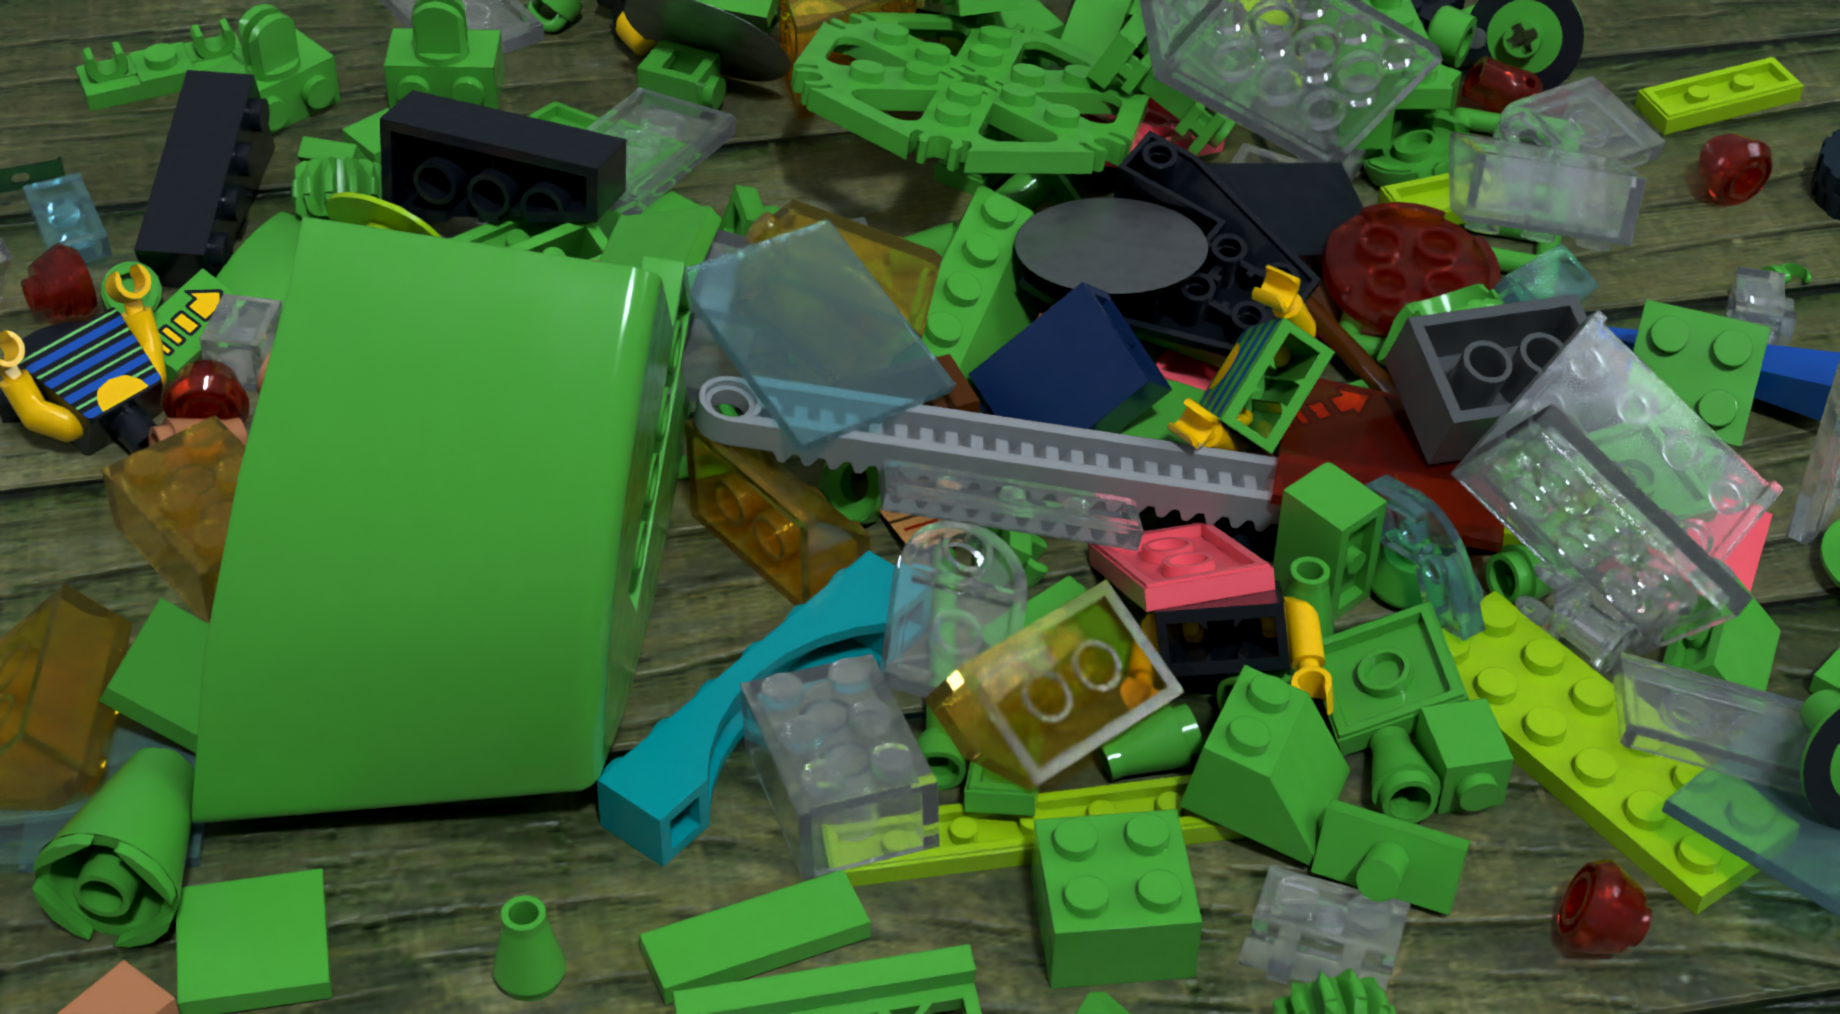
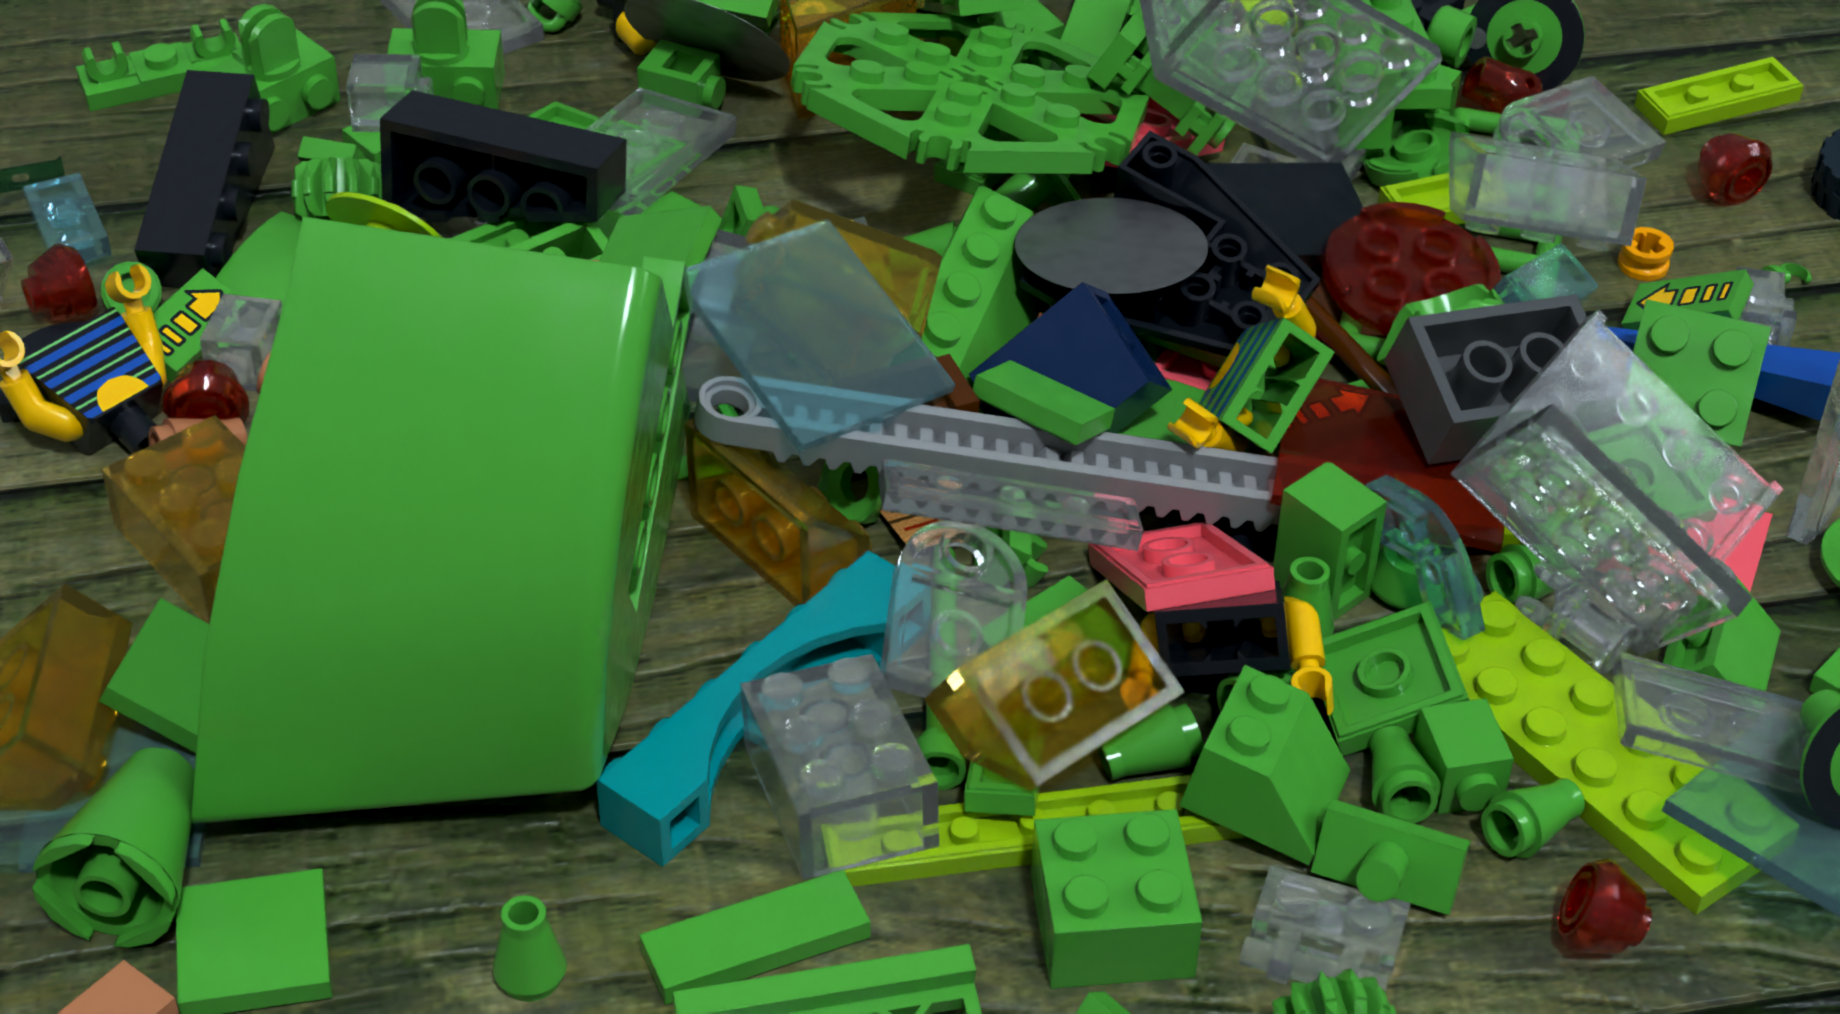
(379, 83): none -> clear brick
(1043, 402): none -> bright green tile
(1528, 817): none -> bright green cone
(1647, 256): none -> light orange bush
(1711, 293): none -> bright green tile

